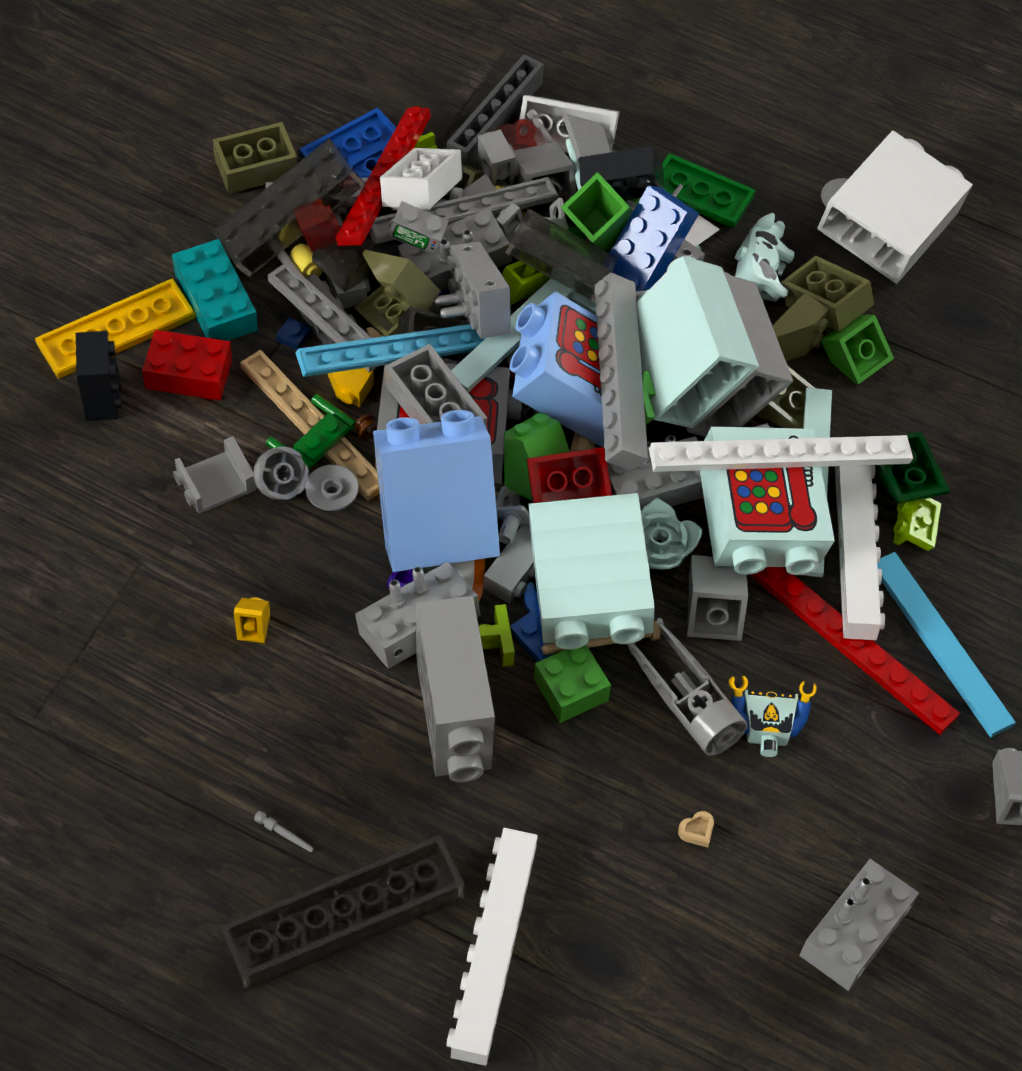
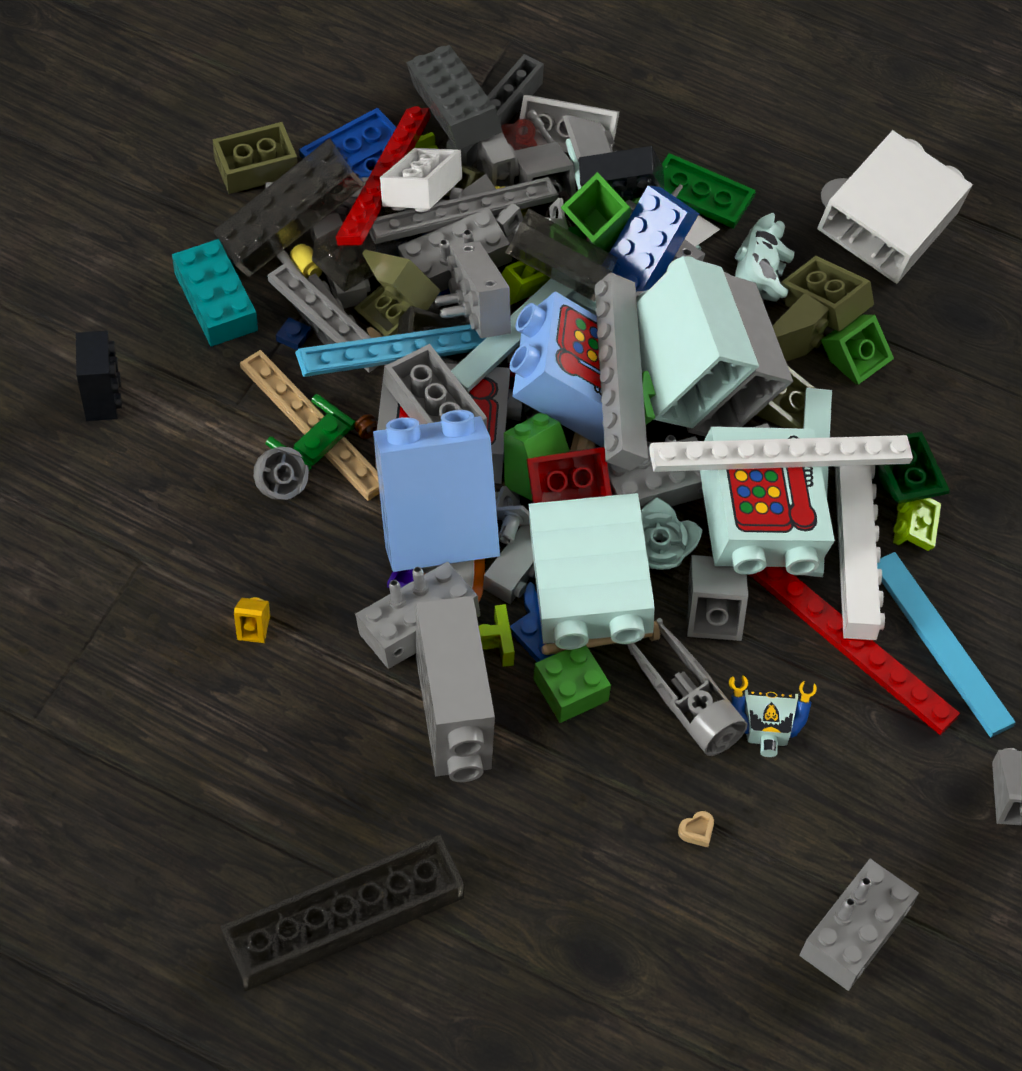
(126, 321): yellow tile -> none
(187, 365): red brick -> none
(216, 478): light grey panel -> none
(271, 824): light grey piece -> none
(317, 224): clear red brick -> none
(329, 479): light grey dish -> none
(352, 385): yellow slope -> none
(418, 228): light grey brick -> none
(454, 97): none -> dark grey brick
(493, 948): white brick -> none

